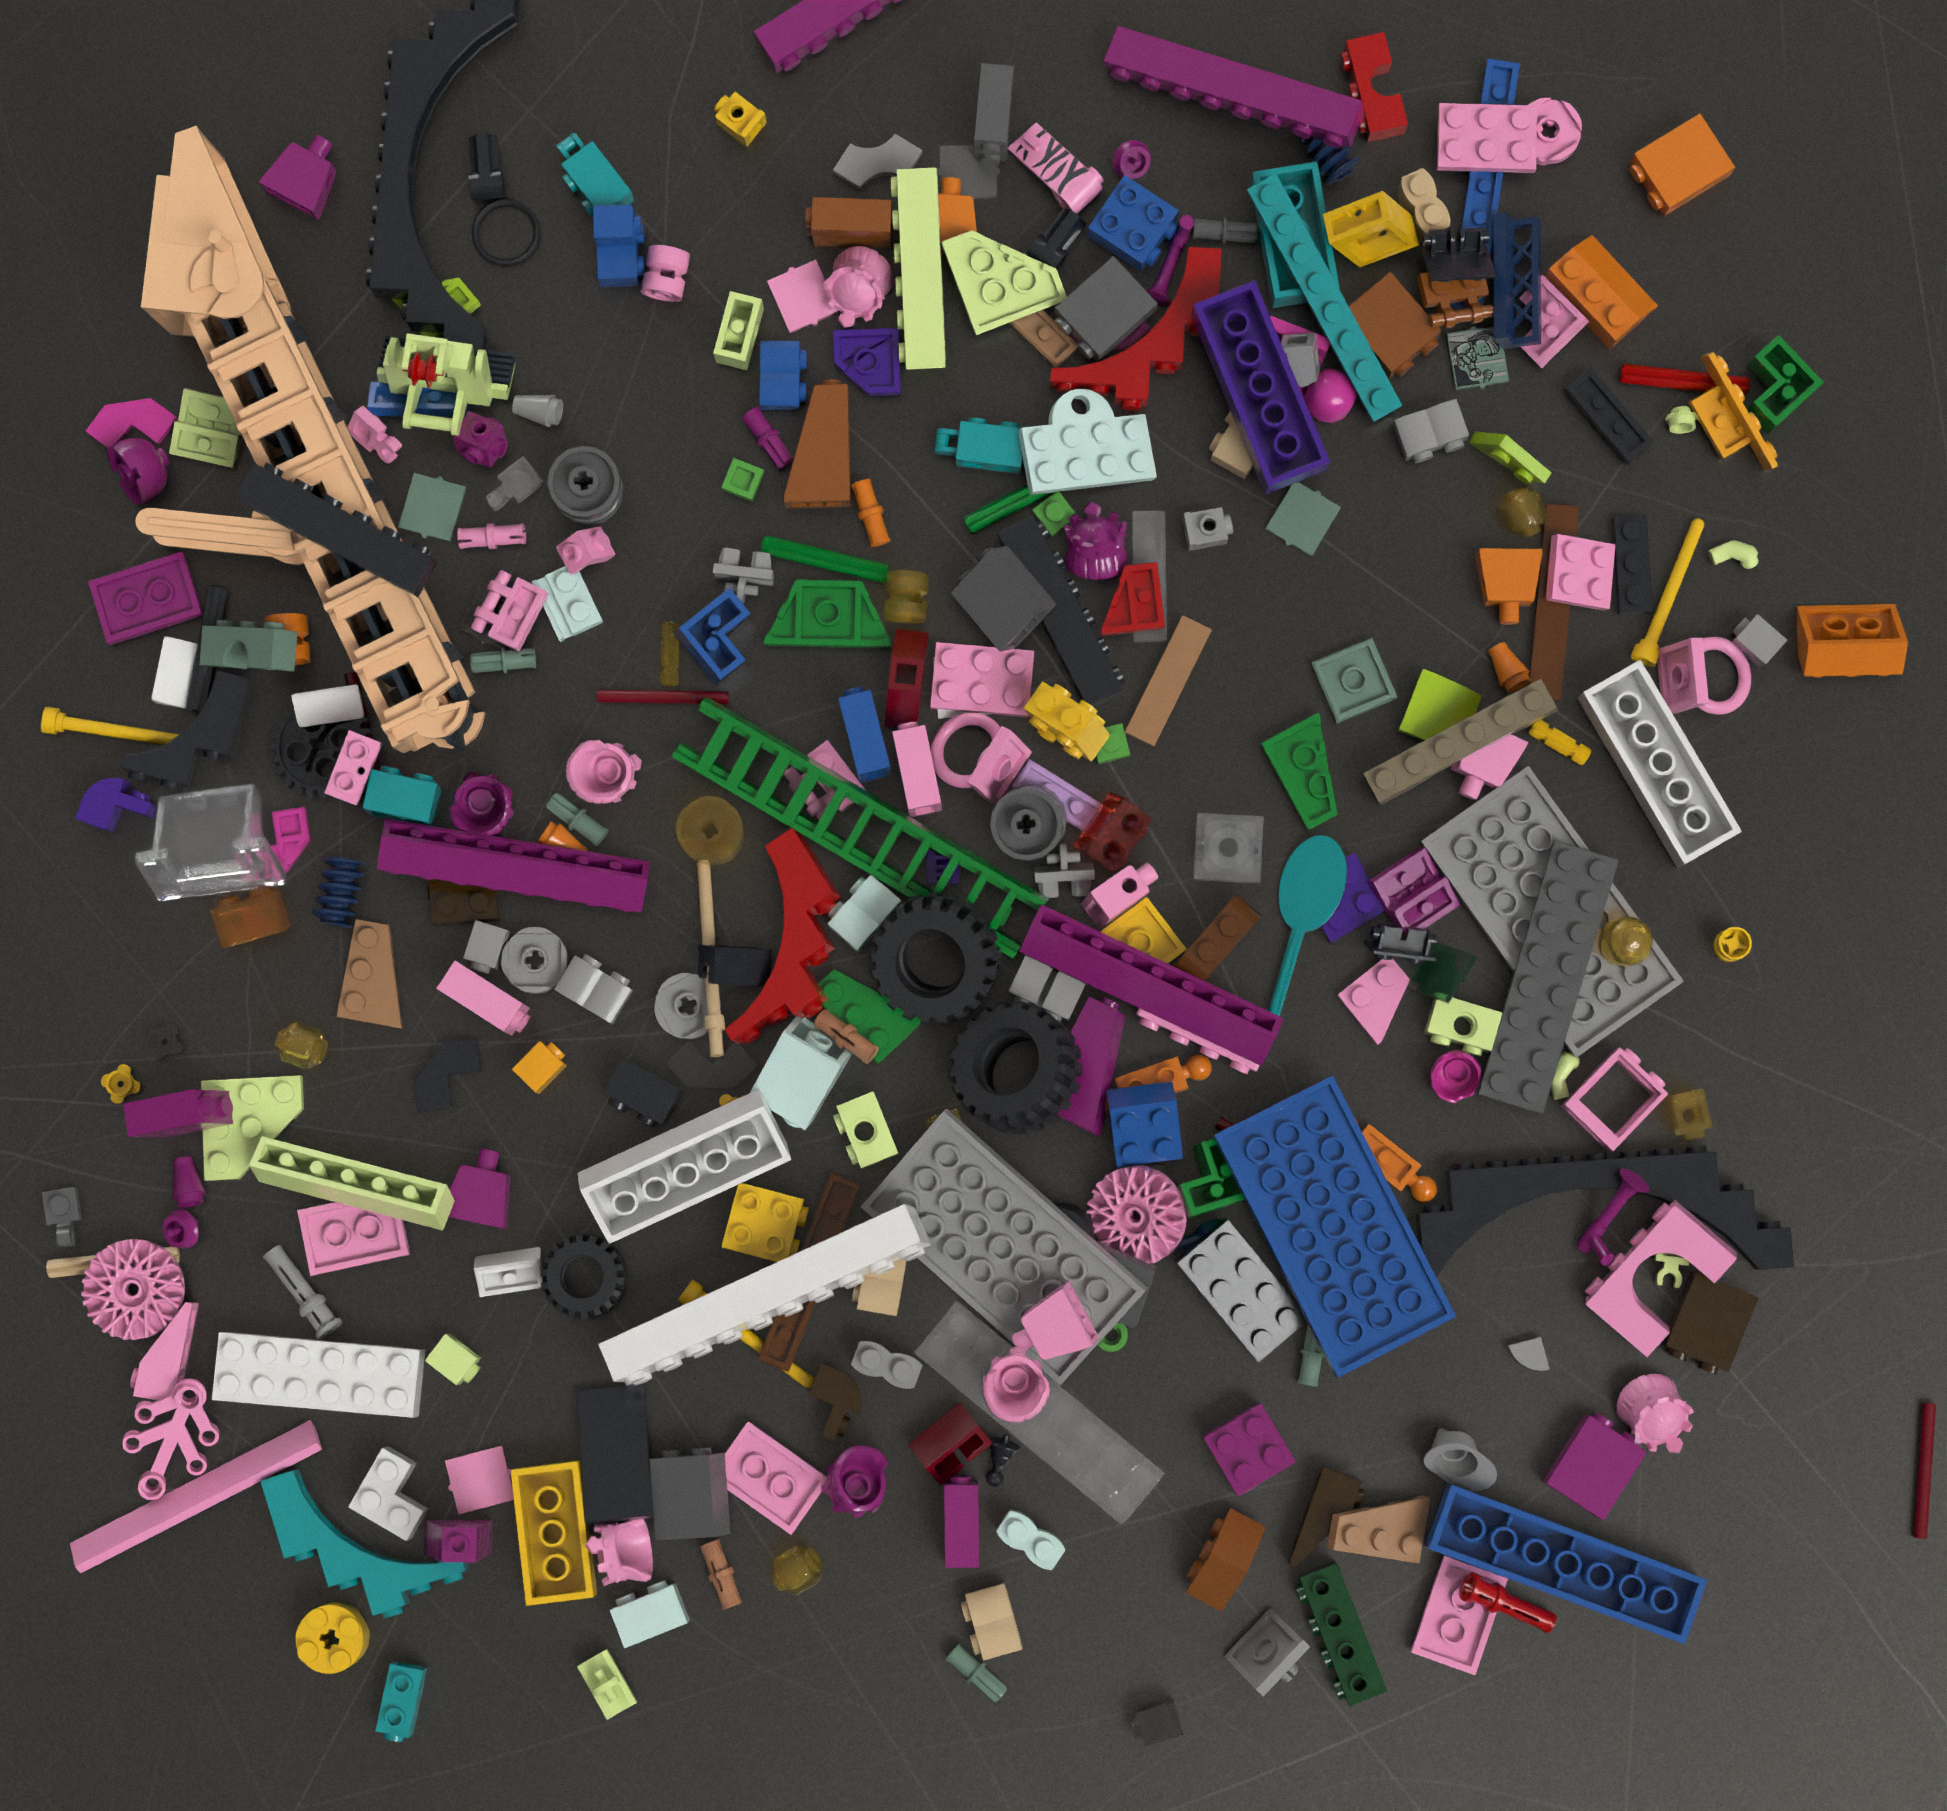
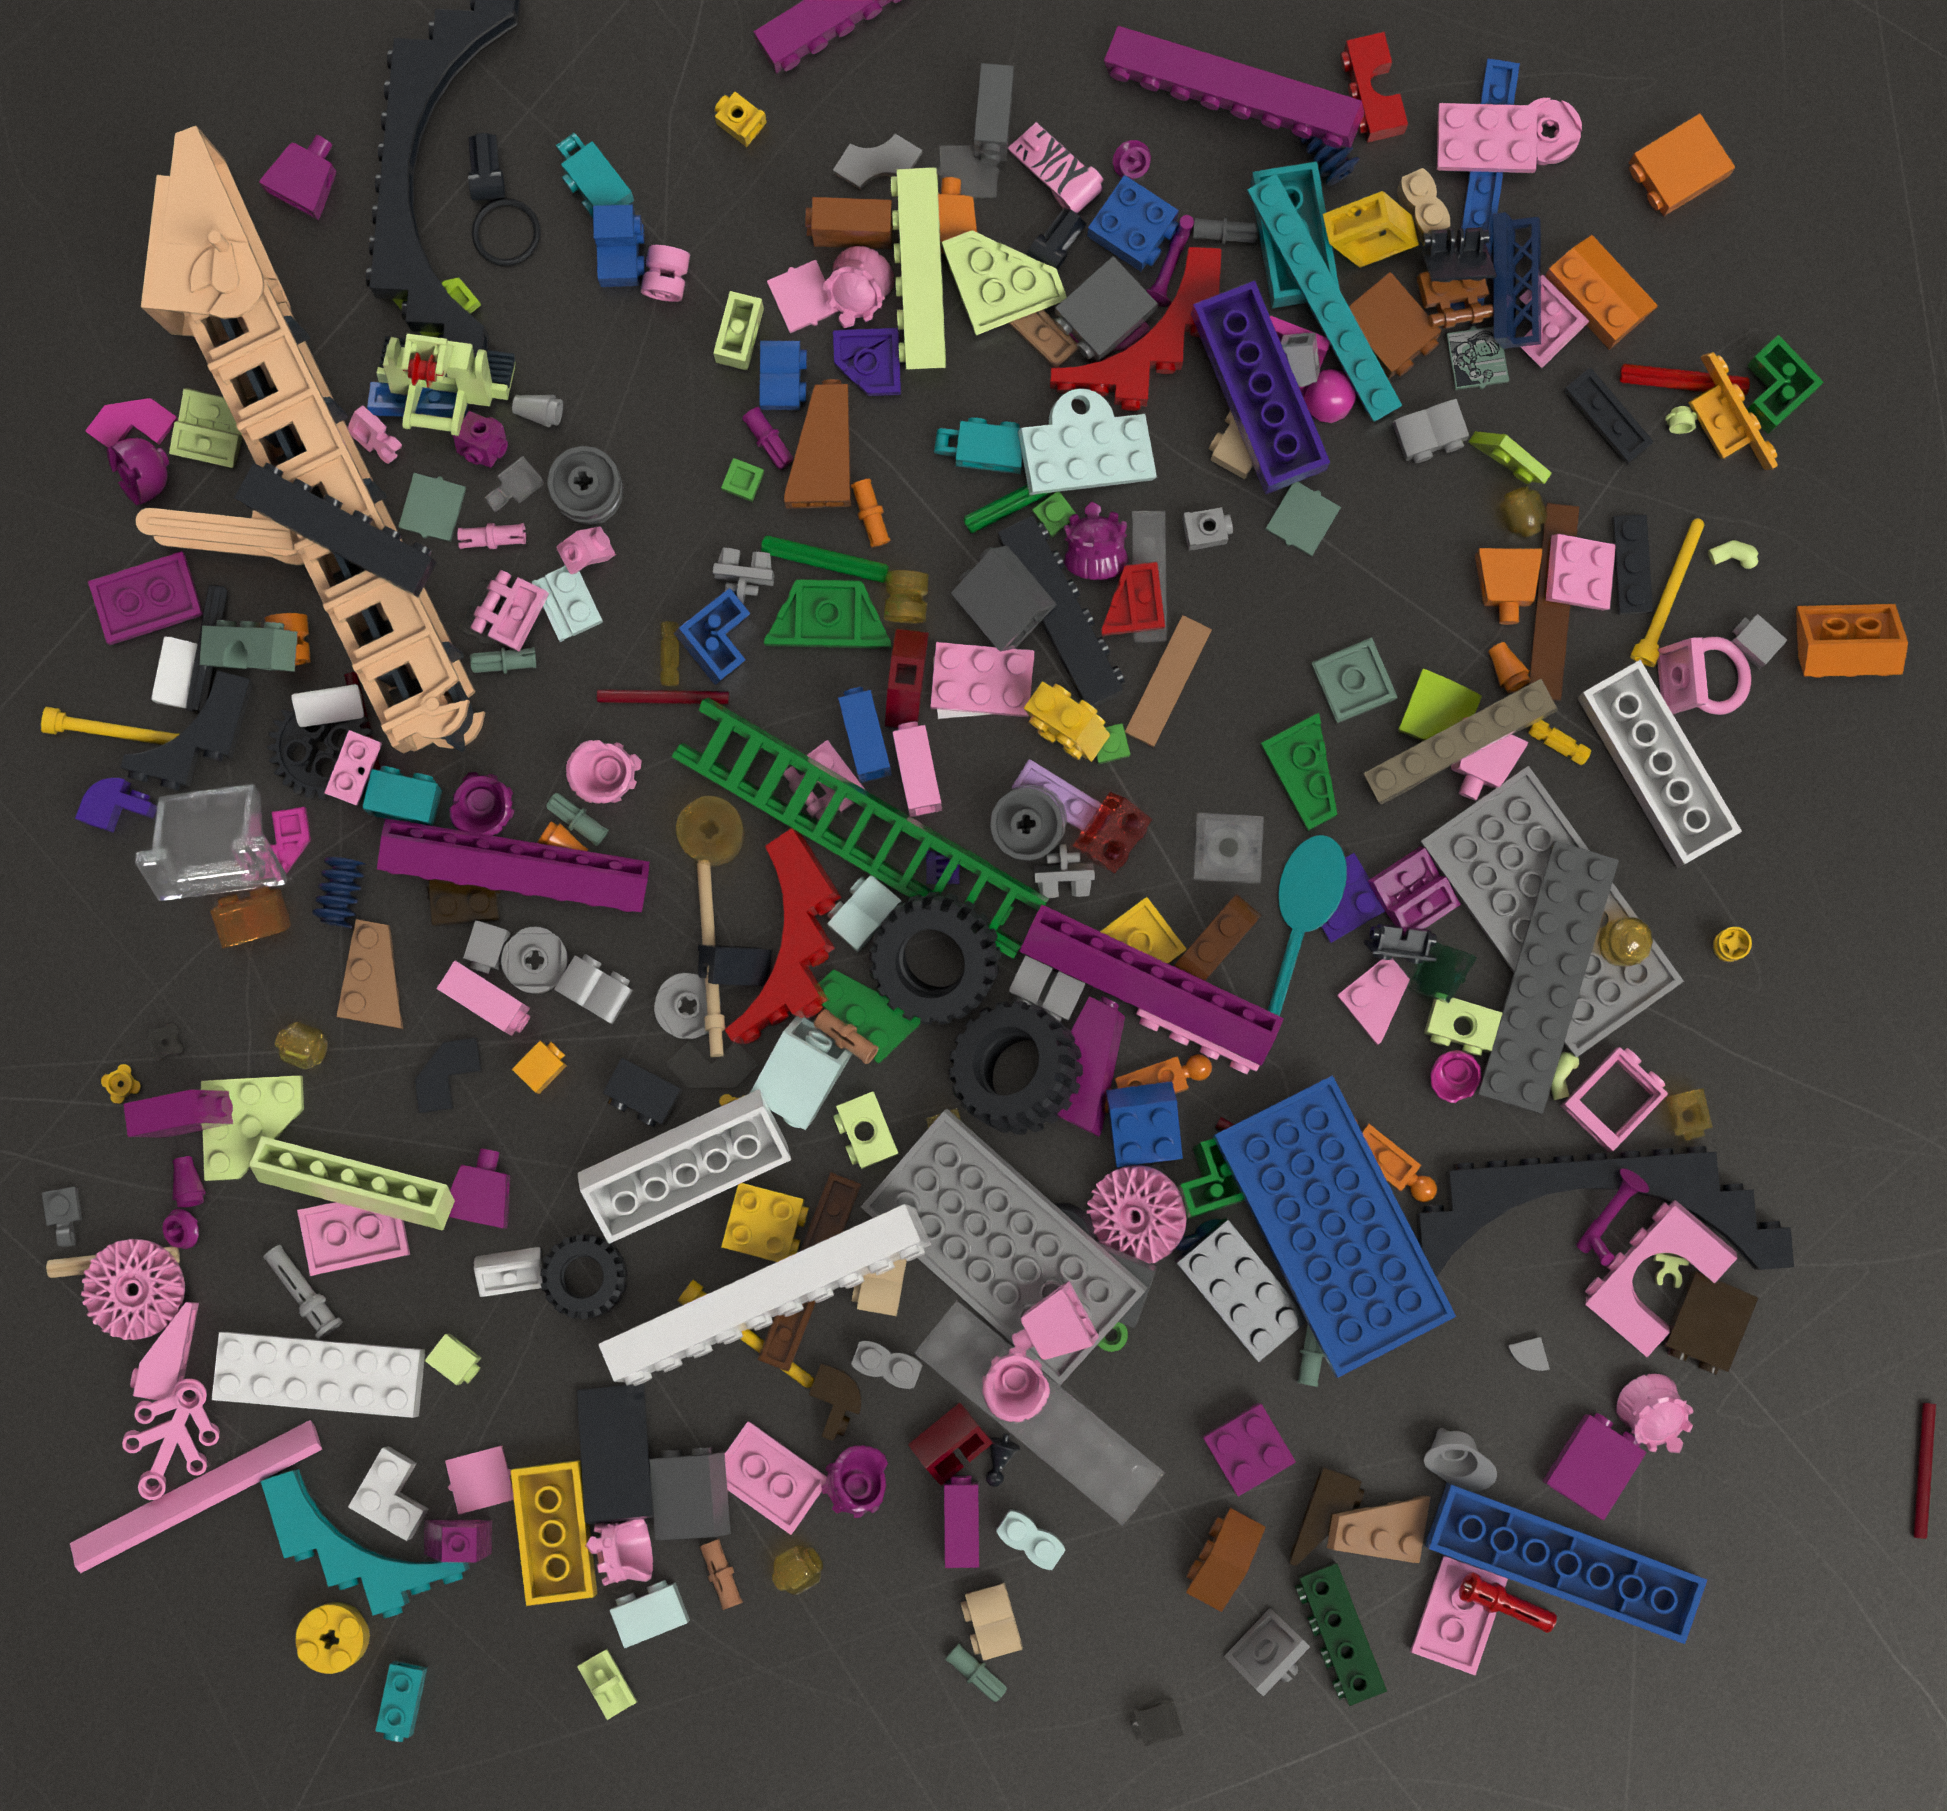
(997, 764): bright pink tile -> none
(1111, 901): bright pink torso -> none

